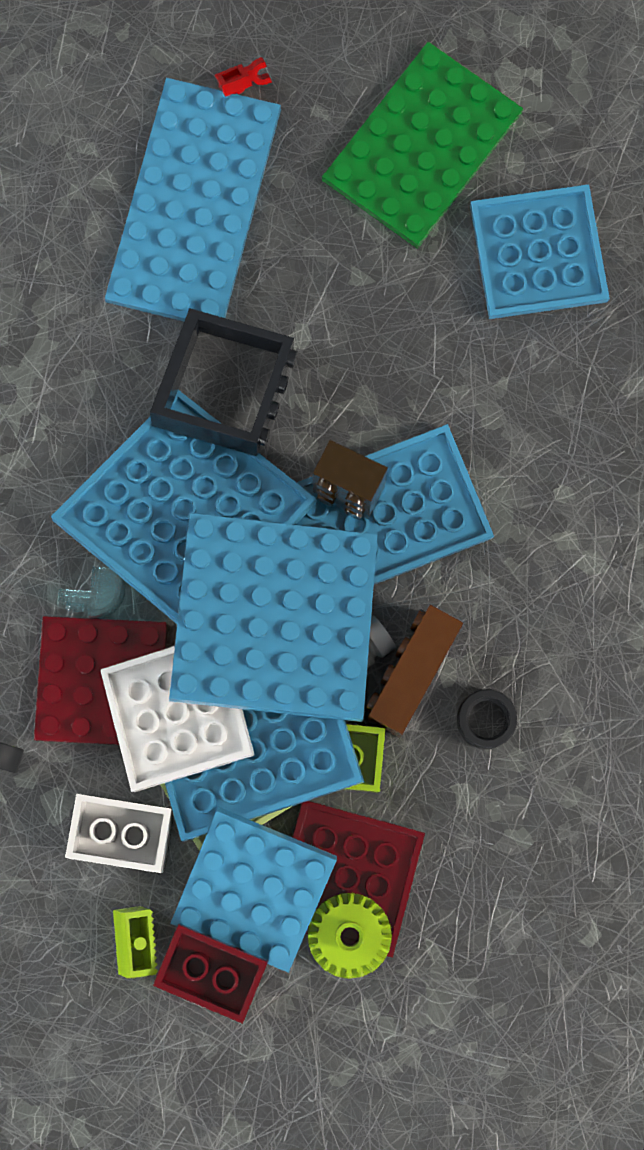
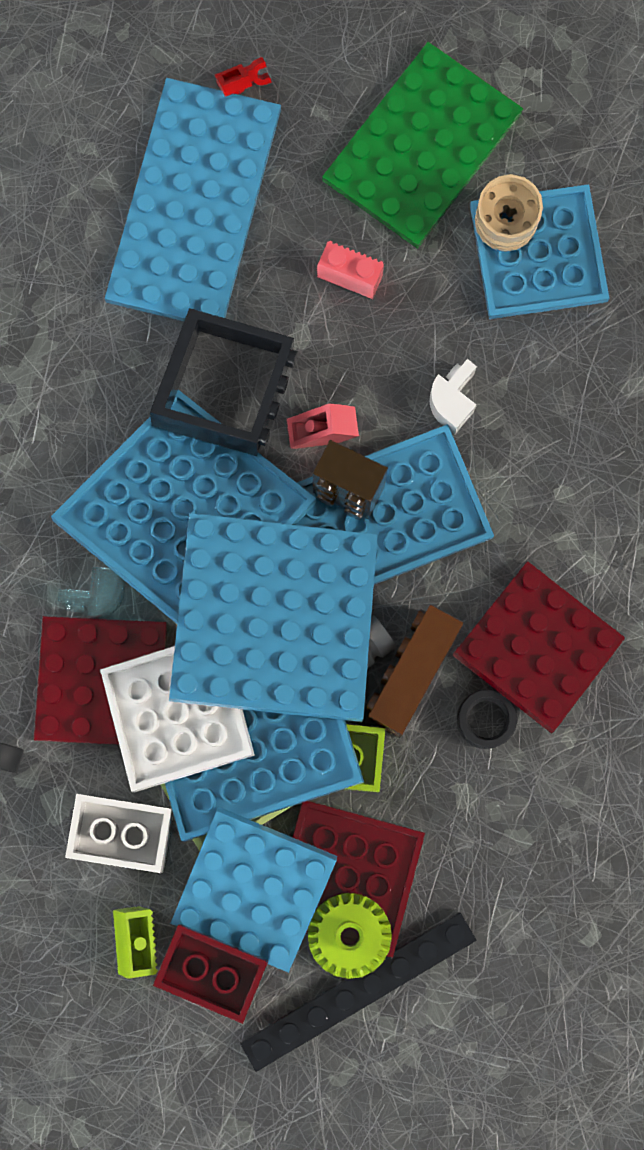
(322, 424): none -> coral slope
(350, 269): none -> coral brick
(357, 993): none -> black plate
(447, 401): none -> white brick
(516, 198): none -> tan wheel
(539, 647): none -> dark red plate

